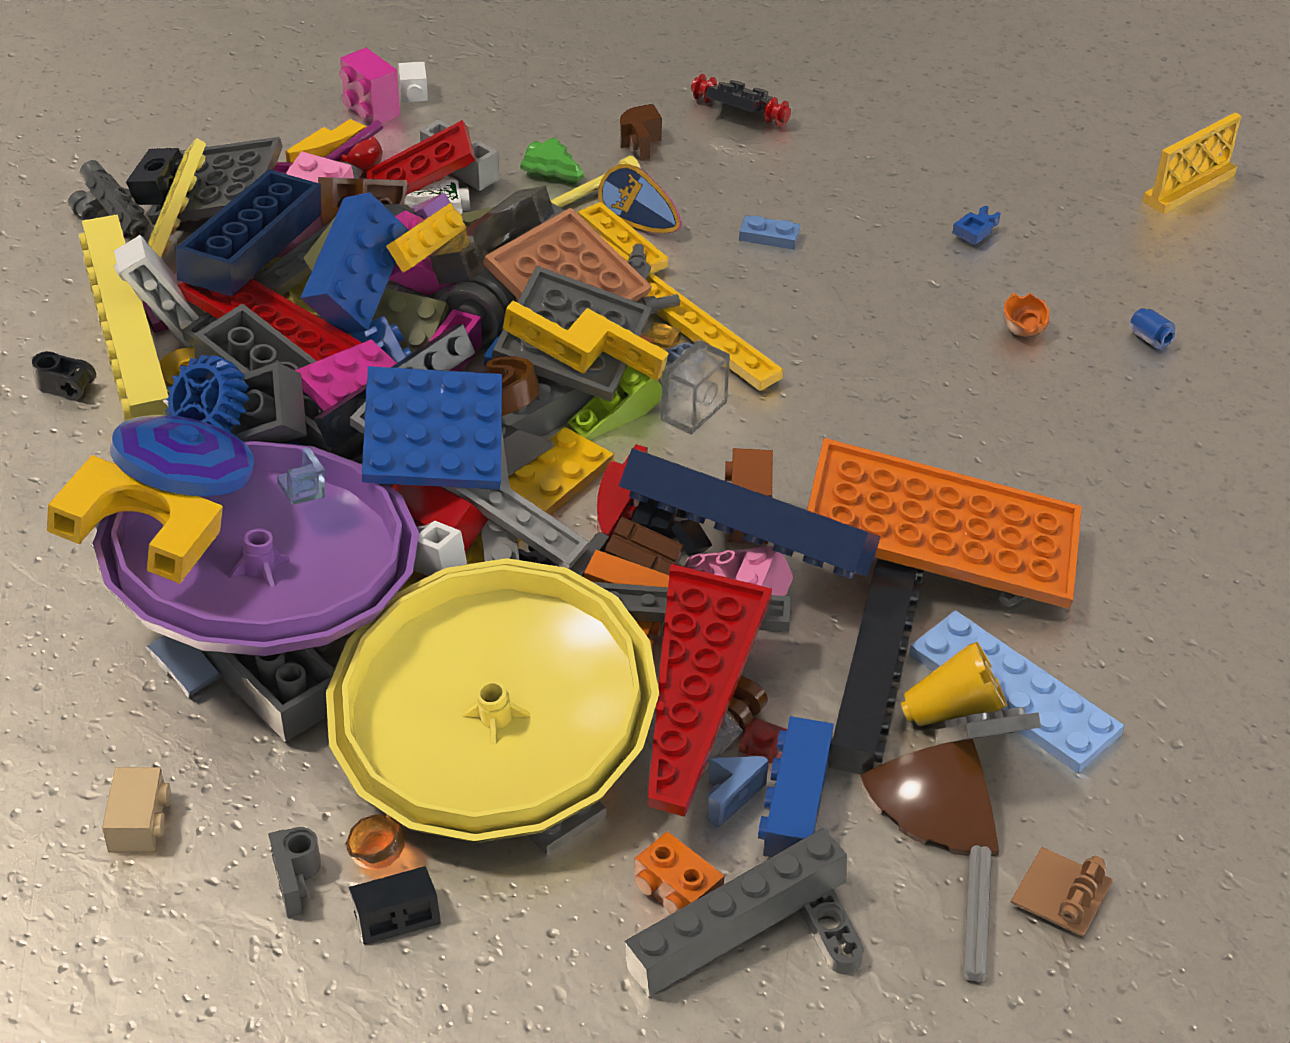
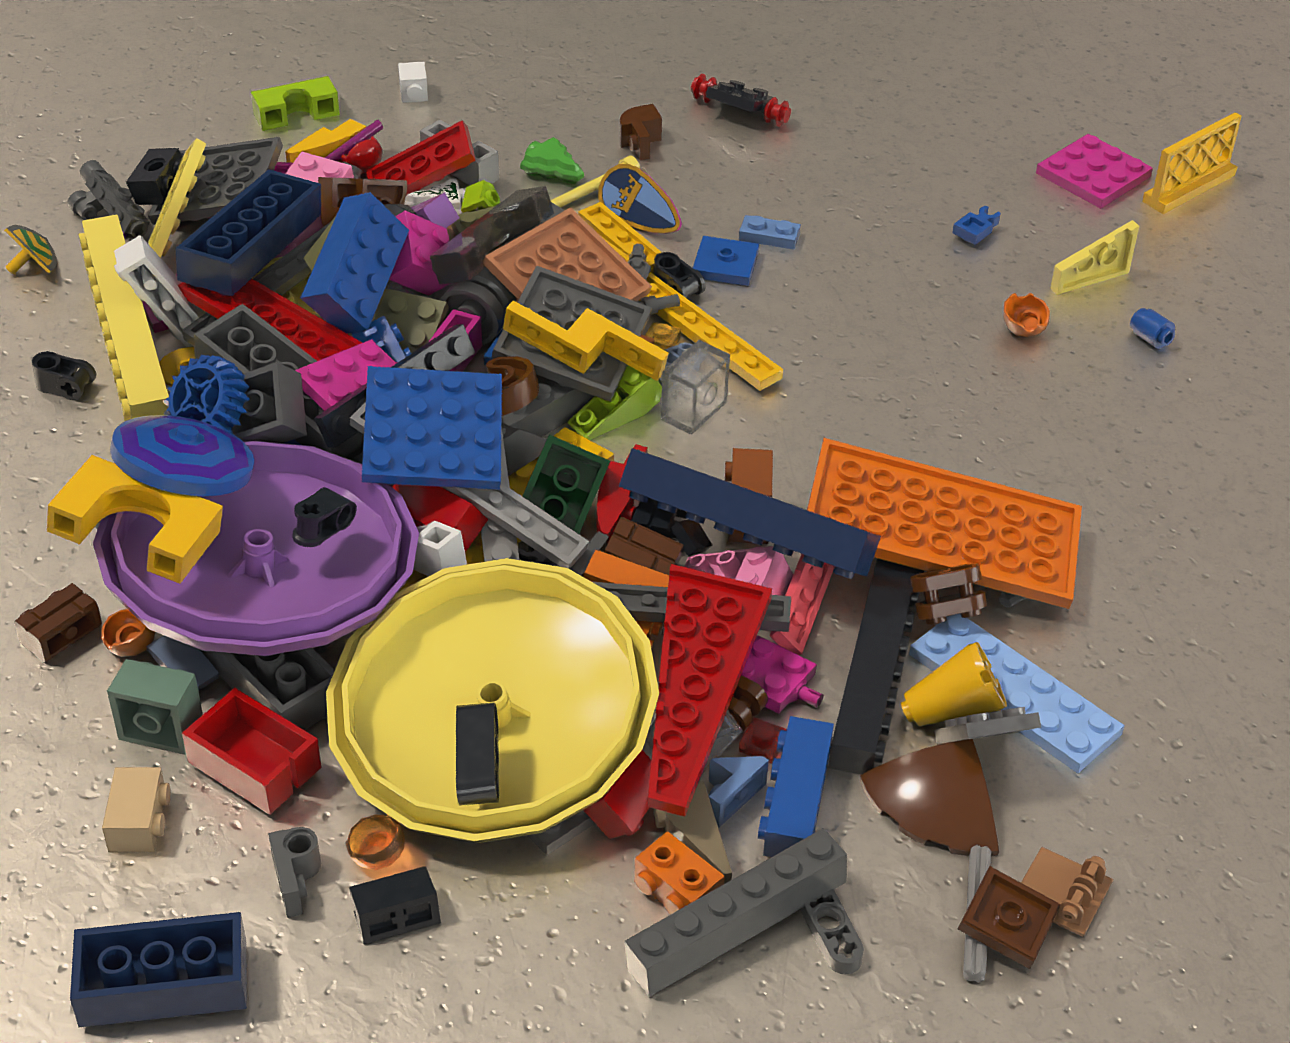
(33, 246): none -> shield
(57, 622): none -> reddish brown brick
(126, 634): none -> orange hair
(154, 705): none -> sand green brick
(159, 969): none -> dark blue brick
(252, 750): none -> red piece
(304, 482): clear light blue panel -> none
(311, 96): none -> lime arch
(322, 517): none -> black piece
(369, 86): dark pink brick -> none
(426, 237): yellow plate -> none
(477, 754): none -> black beam
(480, 196): none -> lime brick
(566, 482): none -> dark green slope
(625, 802): none -> red brick
(678, 274): none -> black piece
(698, 830): none -> dark tan slope
(726, 260): none -> blue plate
(781, 675): none -> dark pink plate
(806, 594): none -> coral plate
(936, 608): none -> reddish brown brick
(1009, 917): none -> reddish brown plate
(1094, 170): none -> dark pink plate
(1097, 262): none -> light yellow wing

